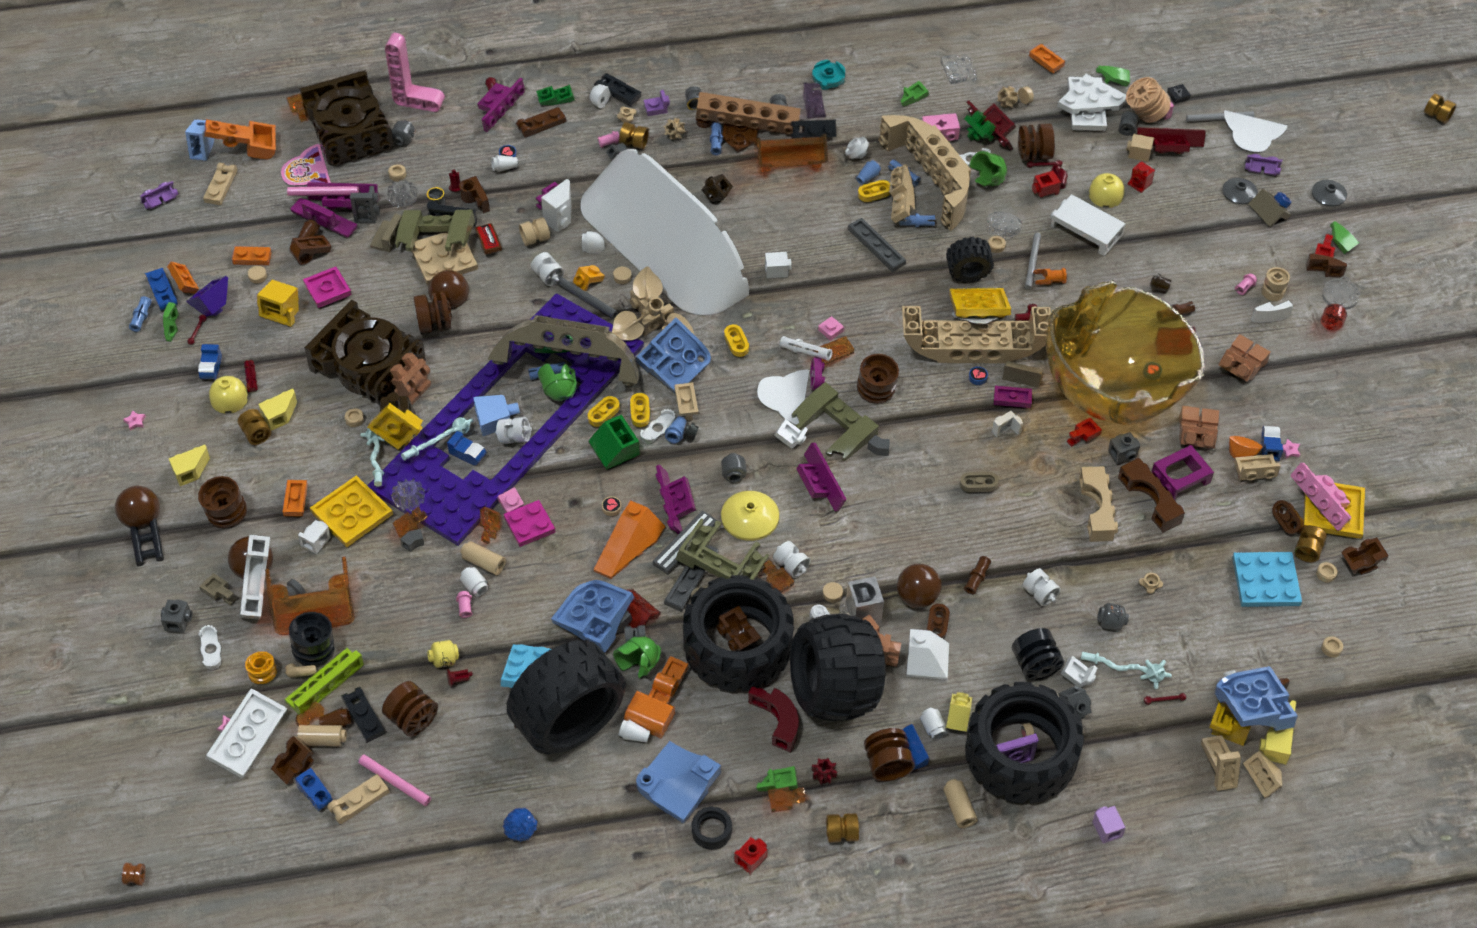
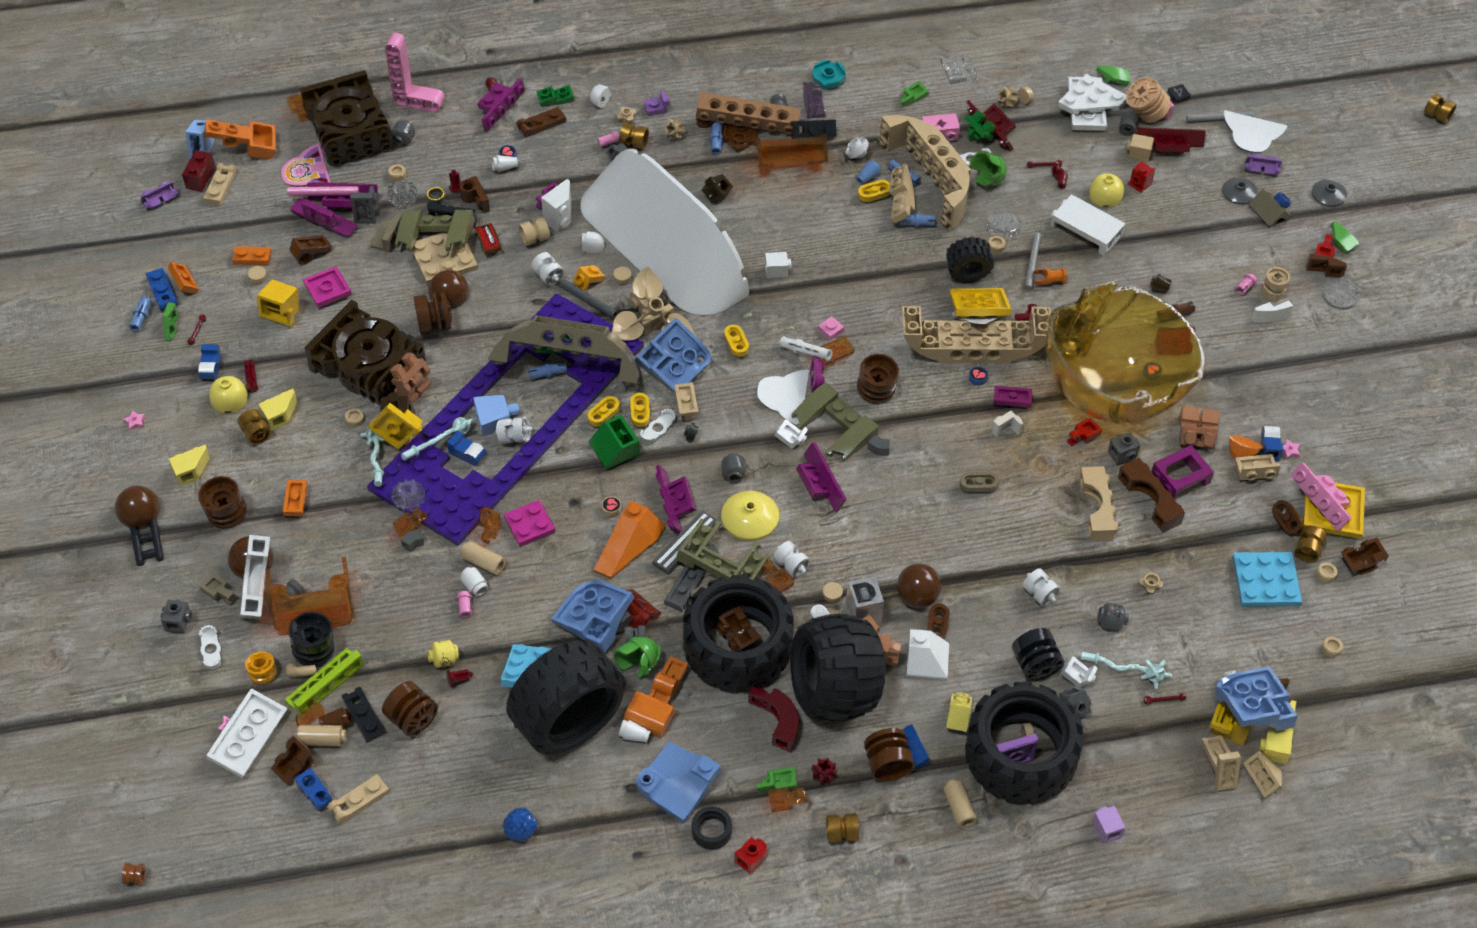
(198, 171): none -> dark red brick
(211, 297): dark purple slope -> none
(309, 228): reddish brown cone -> none
(315, 536): white brick -> none
(351, 511): yellow plate -> none
(394, 780): bright pink piece -> none
(510, 500): bright pink plate -> none
(558, 386): bright green helmet -> none
(619, 89): black plate -> none
(675, 431): medium blue cone -> none
(692, 96): dark grey wheel -> none
(877, 244): dark grey tile -> none
(933, 723): white brick -> none
(977, 575): reddish brown pin -> none
(1022, 374): dark tan panel -> none
(1036, 142): reddish brown wheel -> none
(1046, 184): red brick -> none
(1047, 58): orange plate -> none
(1243, 359): nougat hips -> none
(1334, 317): clear red head -> none

